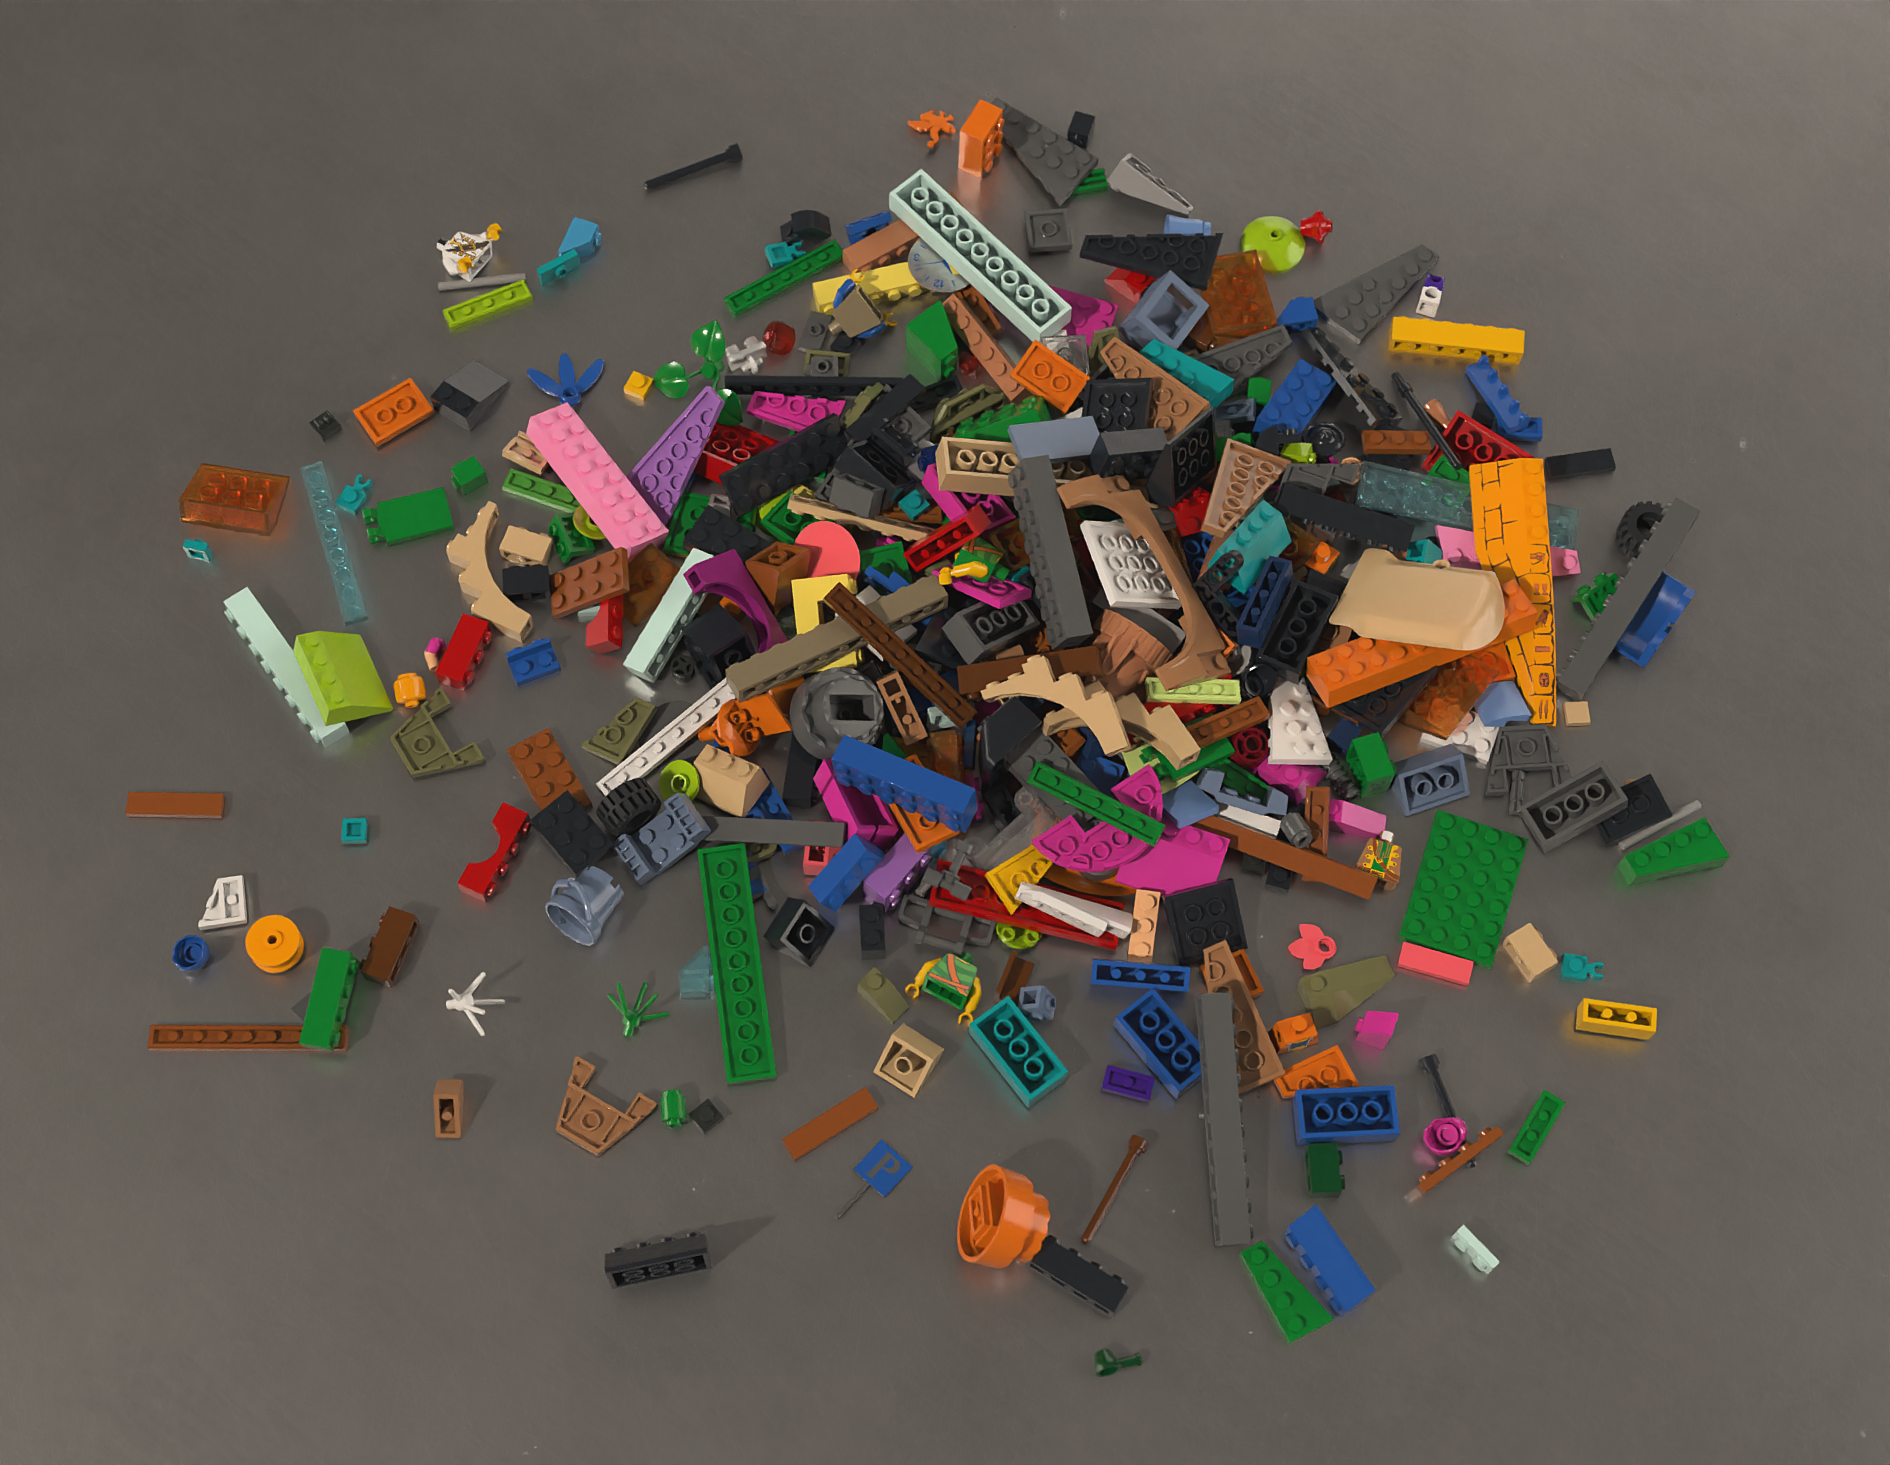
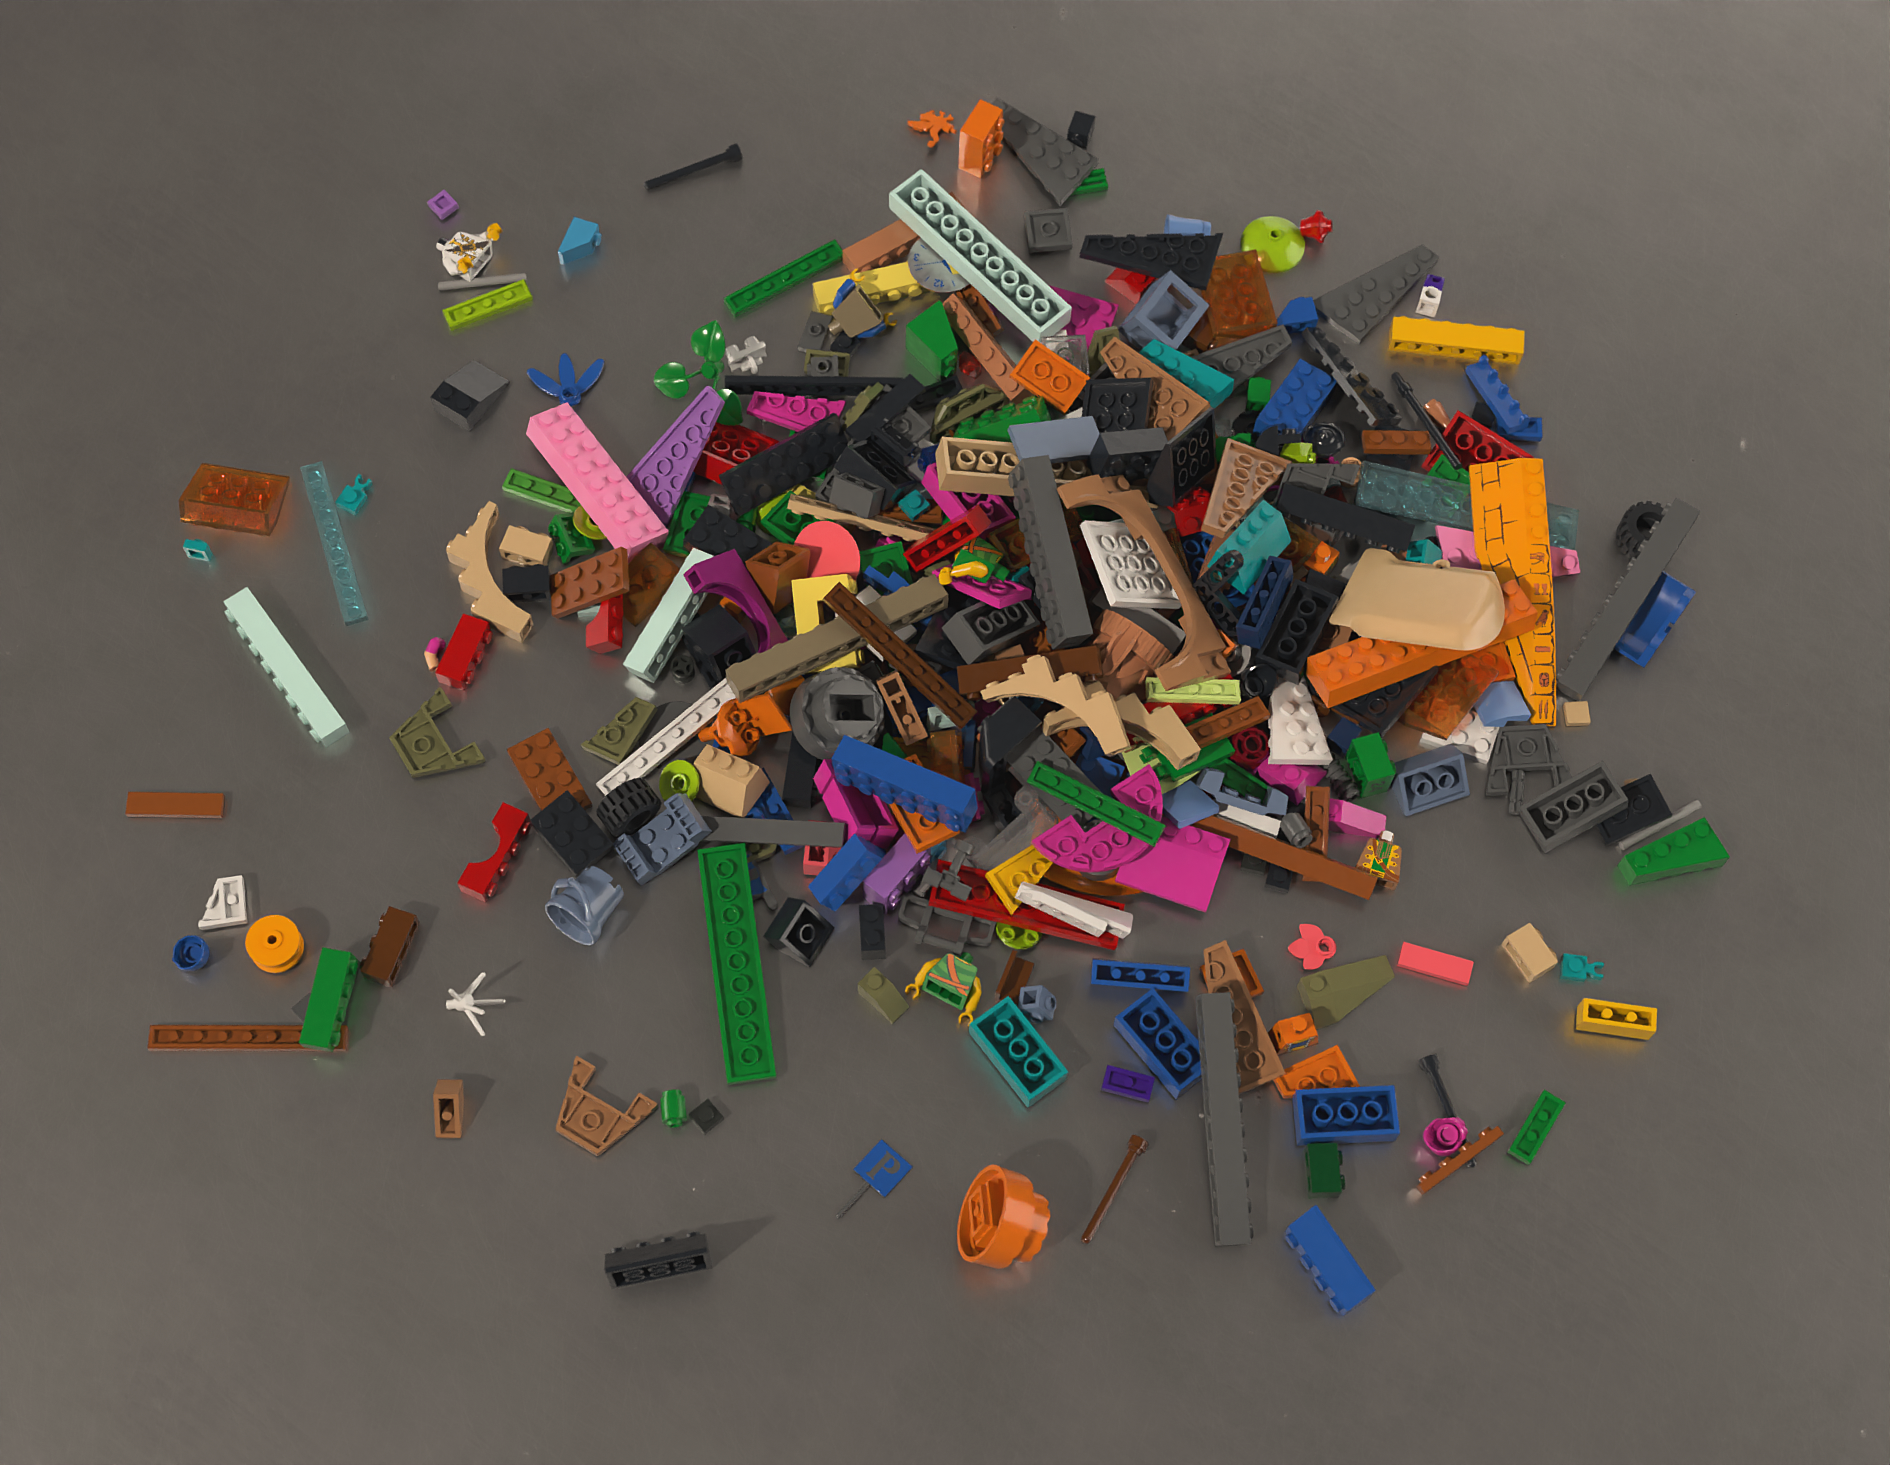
(325, 425): pearl dark grey tile -> none
(340, 676): lime slope -> none
(354, 830): teal plate -> none
(393, 412): orange plate -> none
(409, 517): green tile -> none
(409, 690): light orange head -> none
(442, 204): none -> medium lavender plate
(468, 475): green brick -> none
(525, 453): tan plate -> none
(532, 661): blue bracket -> none
(558, 267): teal plate -> none
(633, 1016): green plant -> none
(638, 385): yellow plate -> none
(695, 977): clear light blue slope -> none
(779, 338): clear red hair -> none
(781, 255): teal plate -> none
(806, 225): black brick -> none
(830, 1124): dark orange tile -> none
(867, 226): blue bracket -> none
(908, 1060): tan slope -> none
(1079, 1276): black brick -> none
(1107, 1364): dark green bar -> none
(1134, 179): light grey wedge -> none
(1143, 926): light nougat plate -> none
(1204, 918): black plate -> none
(1236, 411): sand blue plate -> none
(1286, 1297): green wing -> none
(1376, 1028): dark pink slope -> none
(1463, 889): green plate -> none
(1482, 1257): light aqua plate -> none
(1580, 464): black tile -> none
(1594, 594): green bracket -> none

